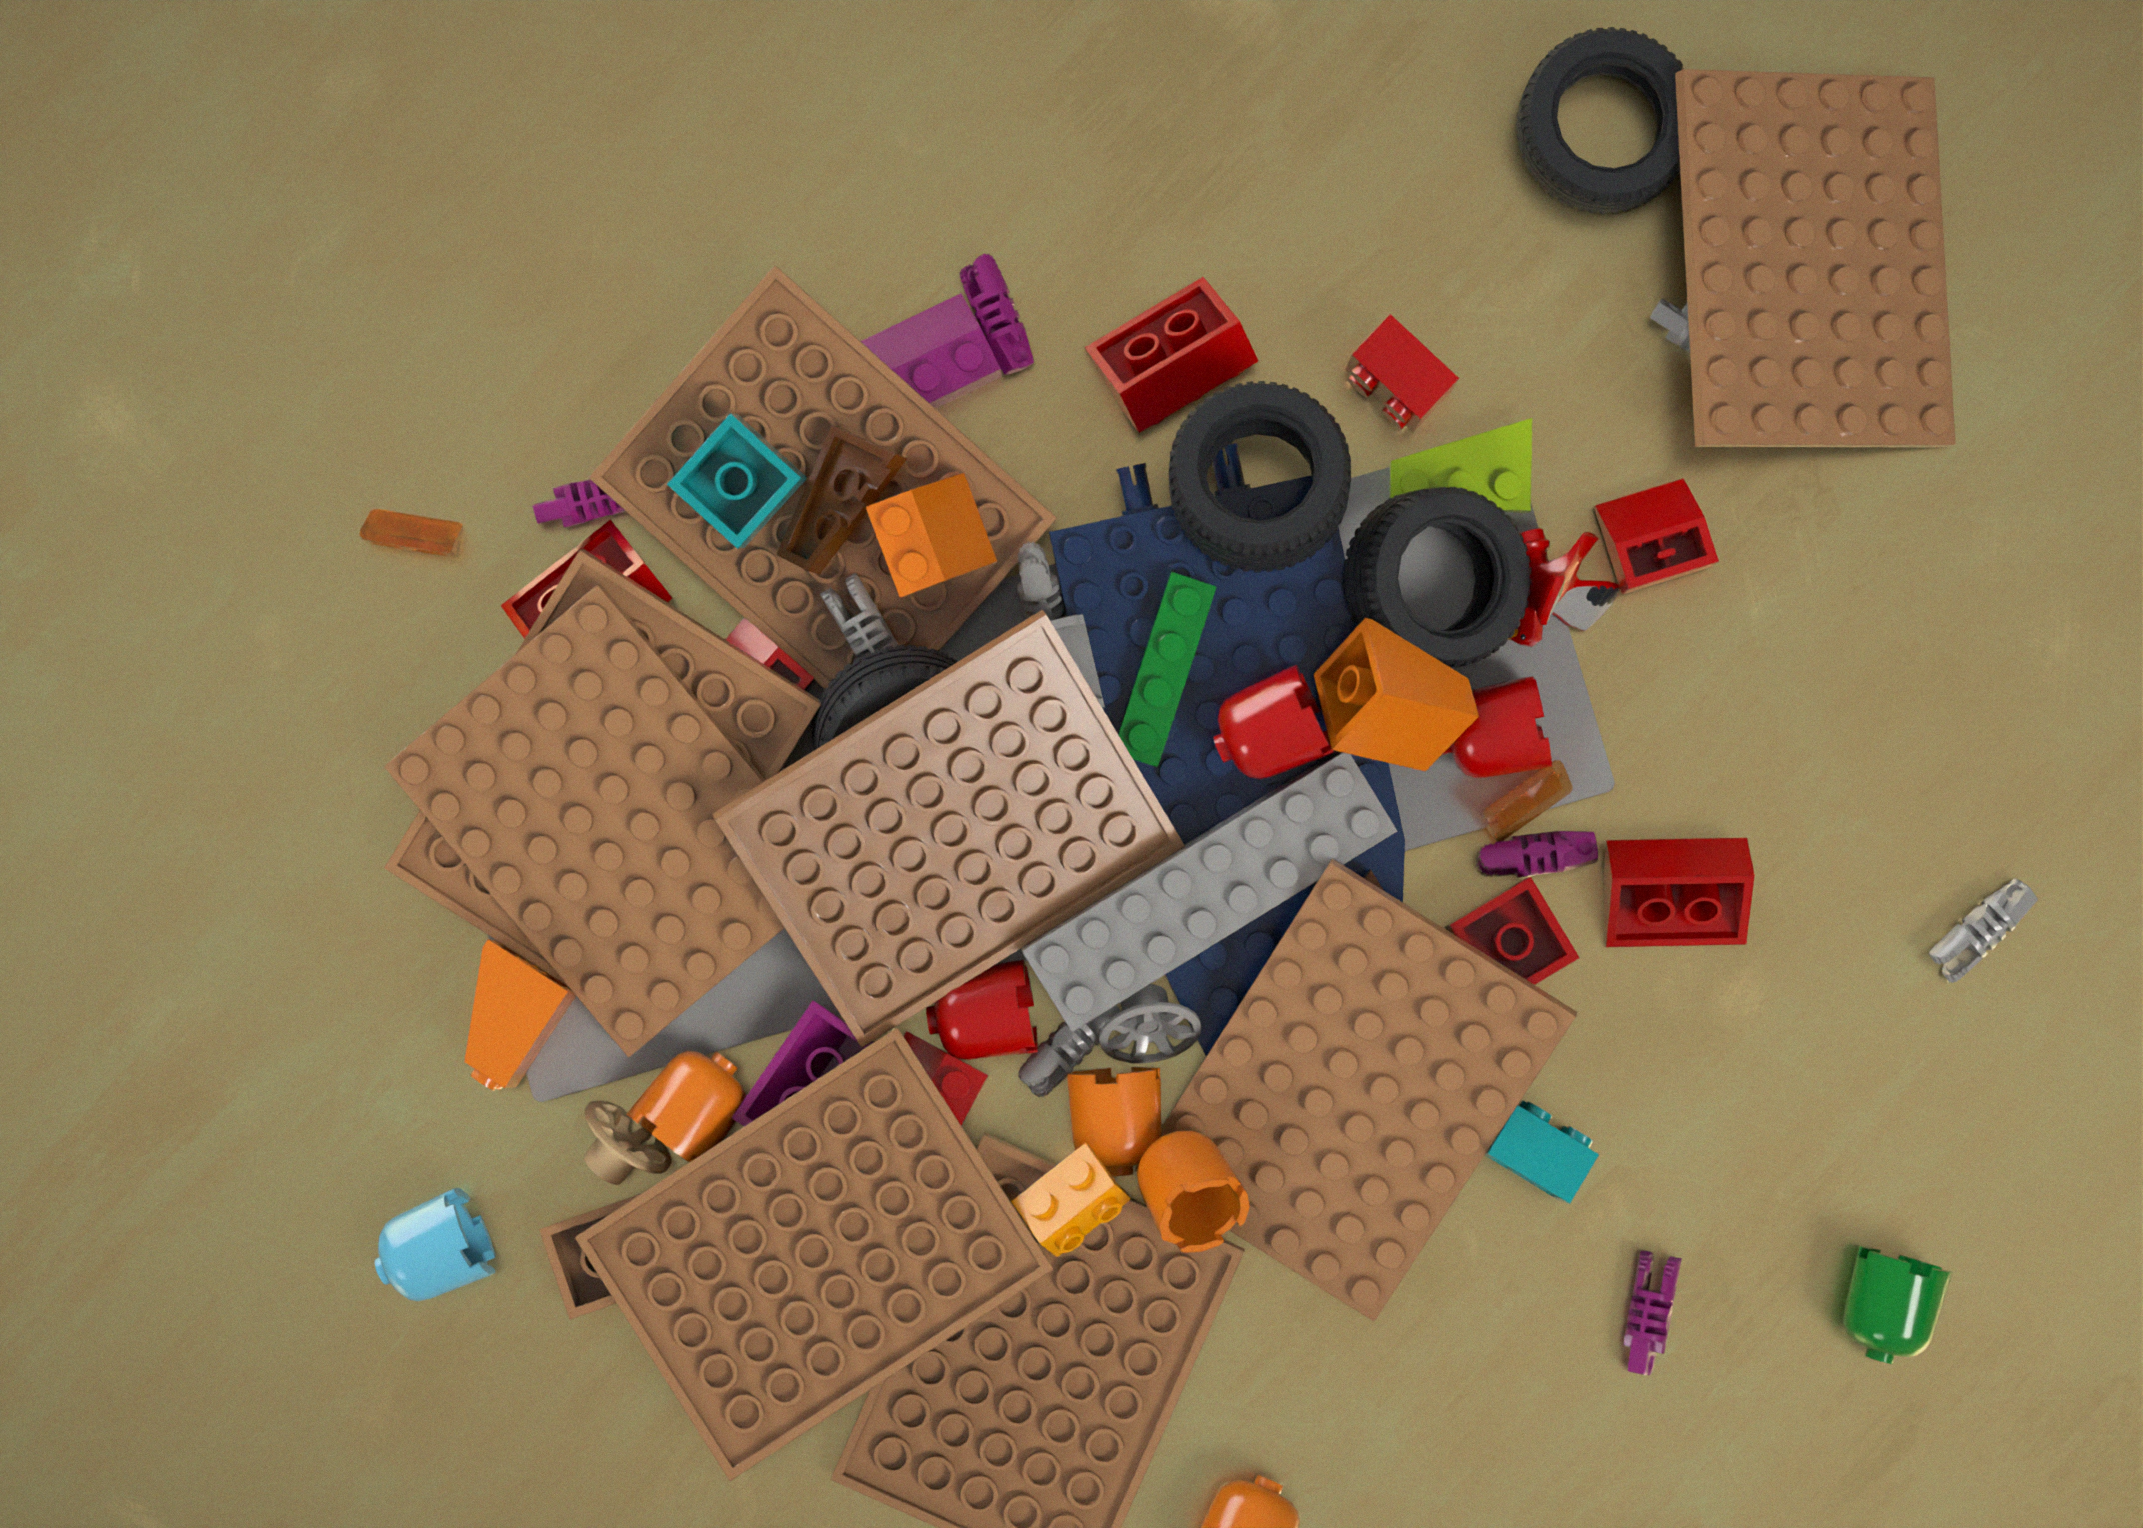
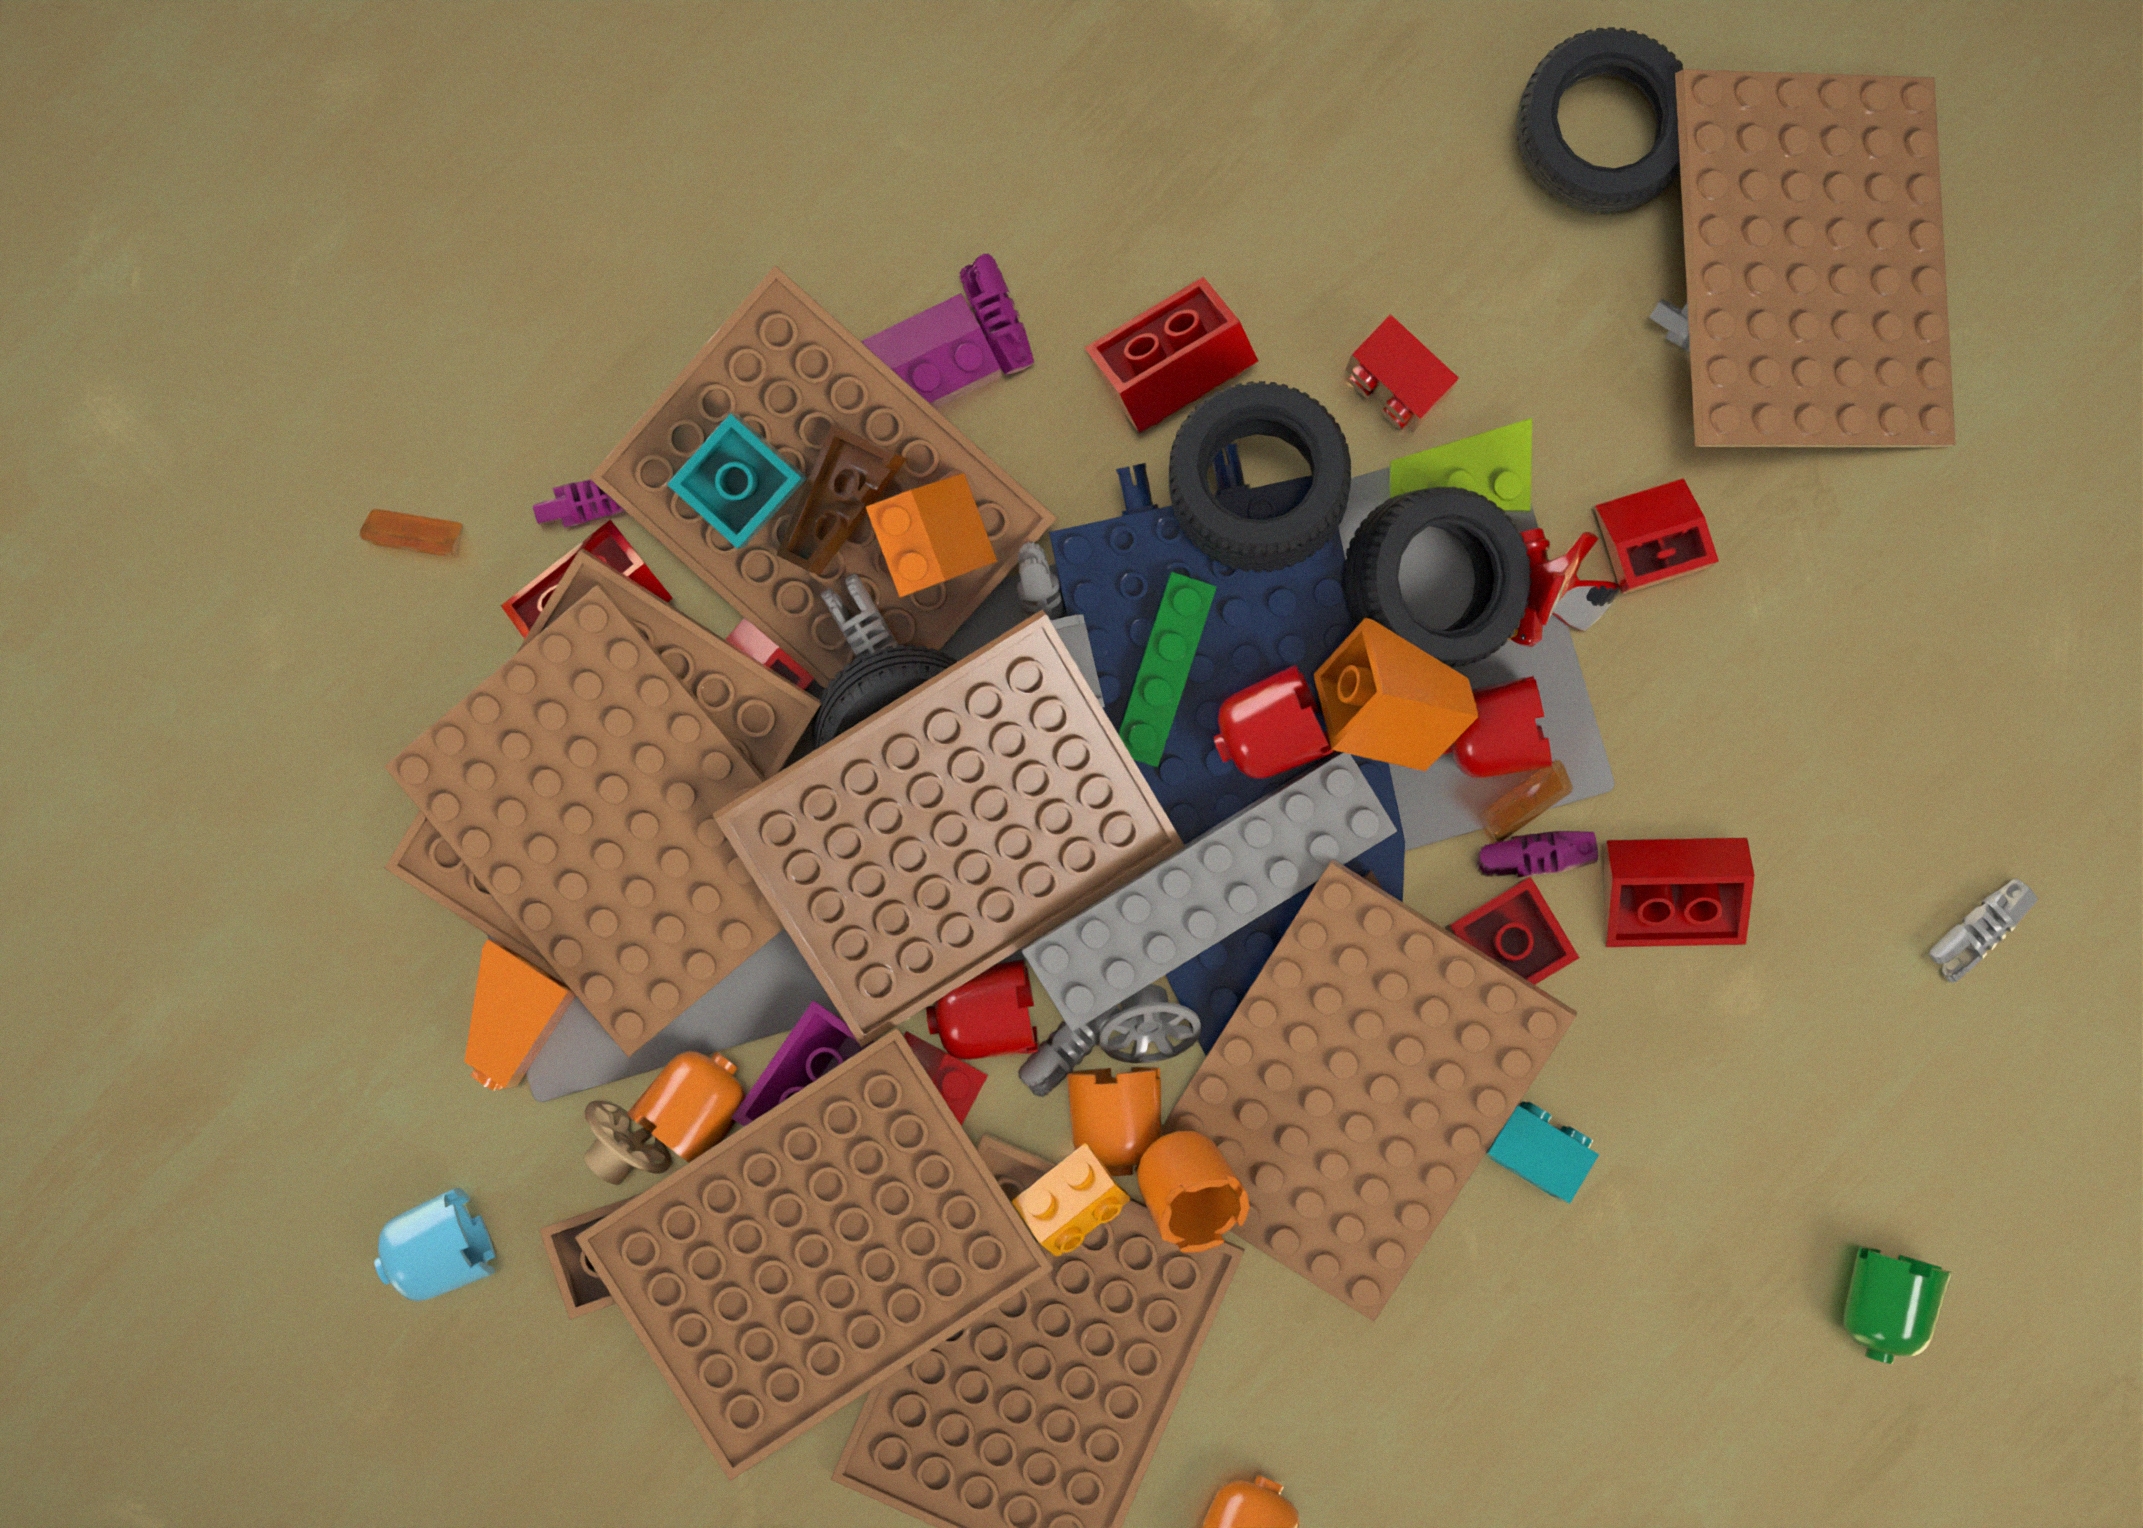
(1650, 1313): magenta hinge -> none

